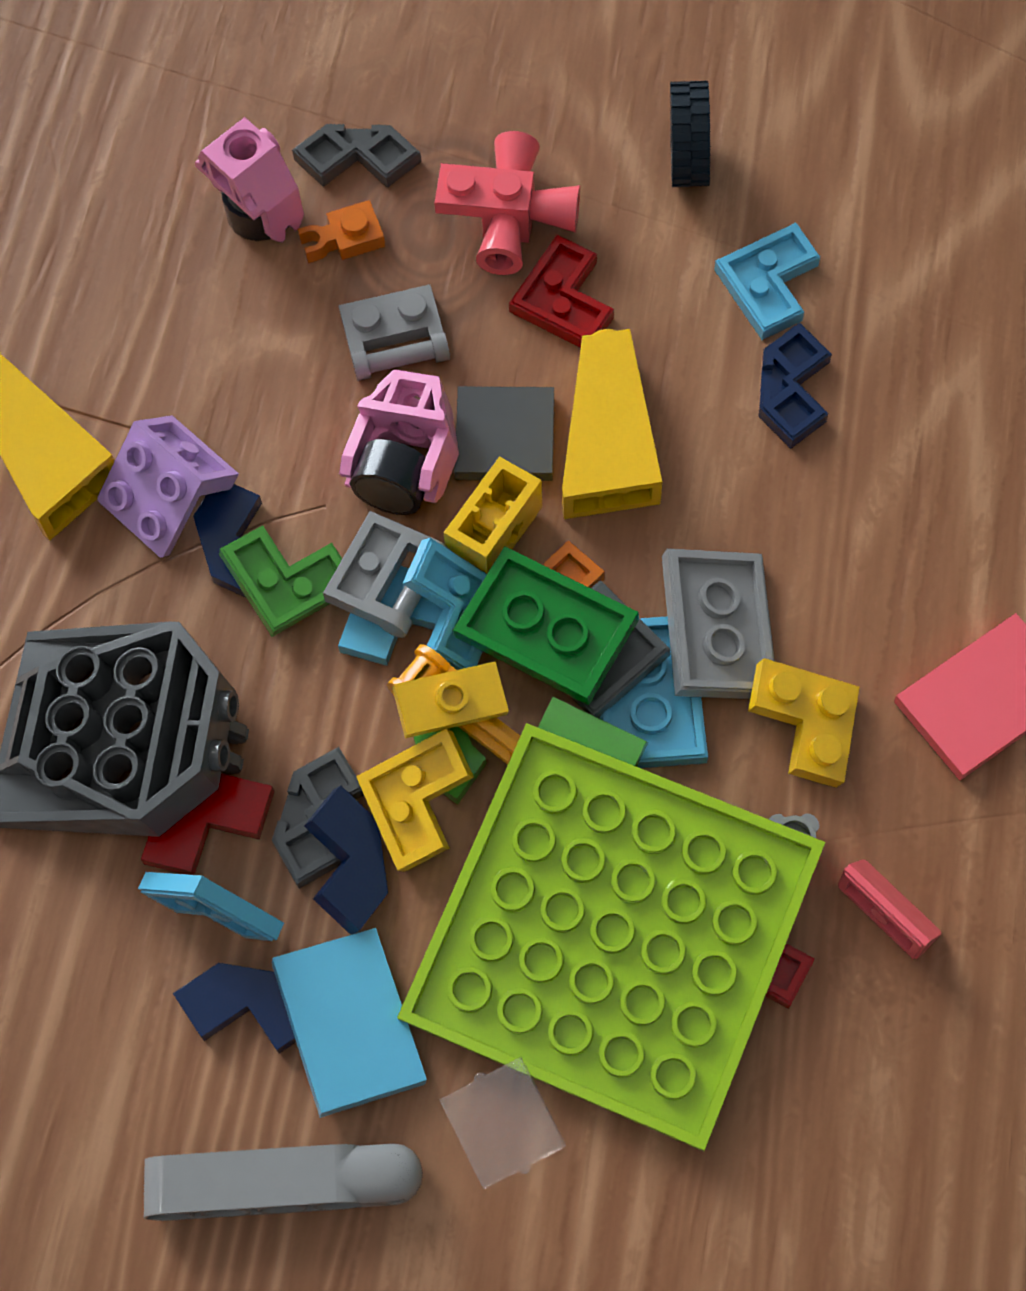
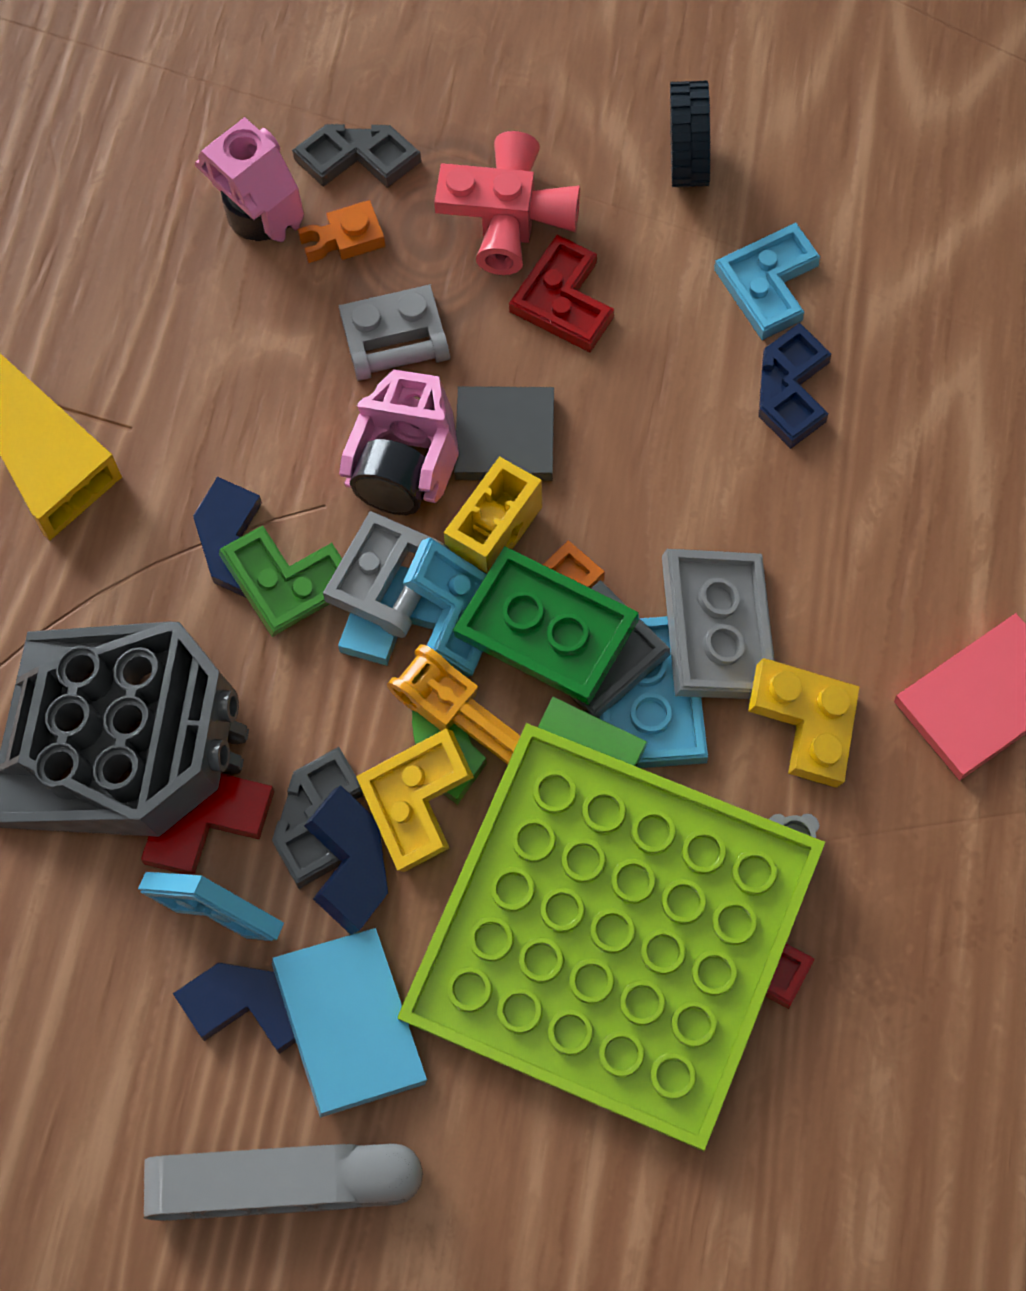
(161, 479): lavender bracket -> none
(450, 699): yellow plate -> none
(502, 1122): clear piece -> none
(610, 440): yellow slope -> none
(888, 908): coral slope -> none

